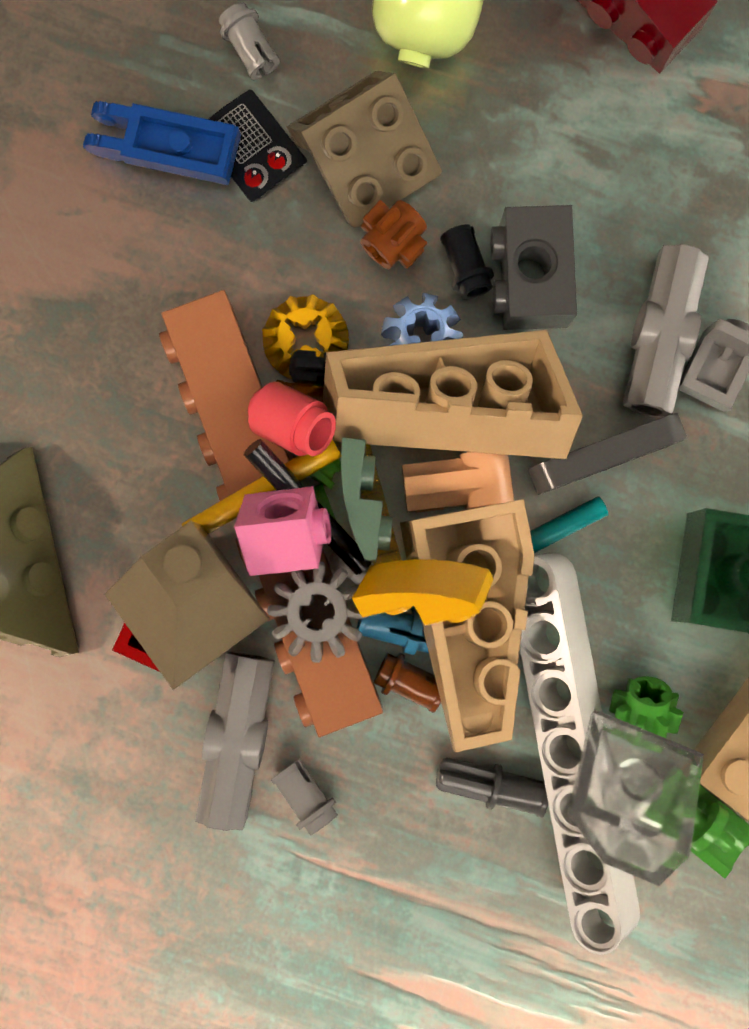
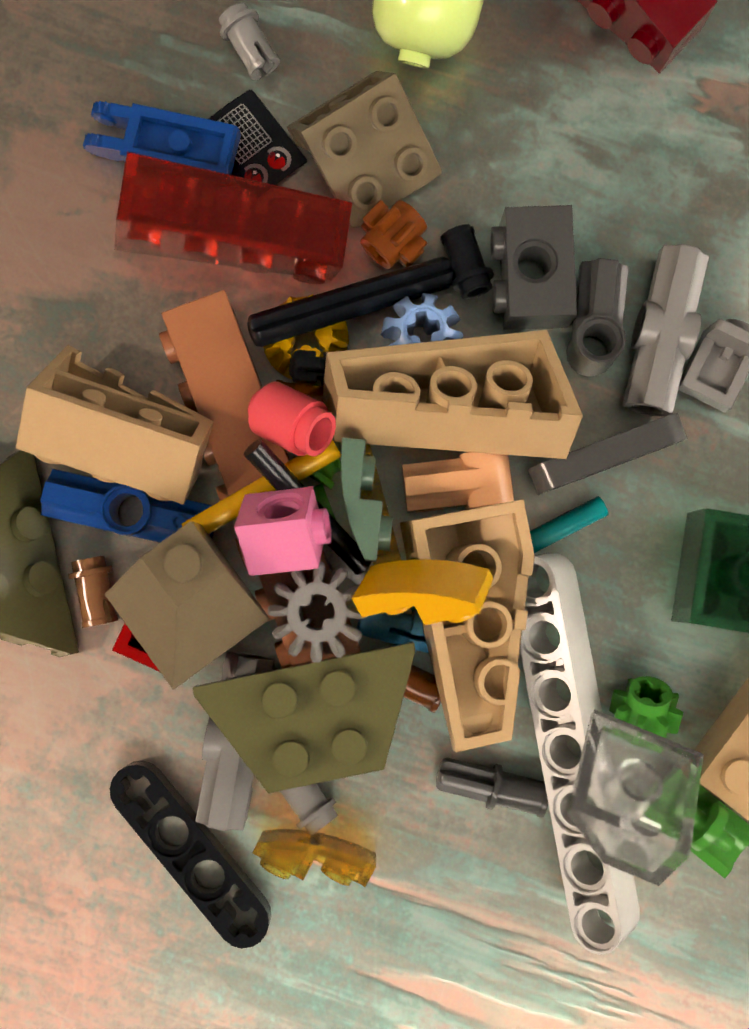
(91, 585): none -> medium nougat pin
(97, 504): none -> blue piece
(112, 431): none -> tan wedge
(182, 859): none -> black beam
(229, 221): none -> clear red wedge
(293, 852): none -> clear yellow slope
(313, 717): none -> olive wing
(349, 301): none -> black axle
(599, 314): none -> dark grey piece

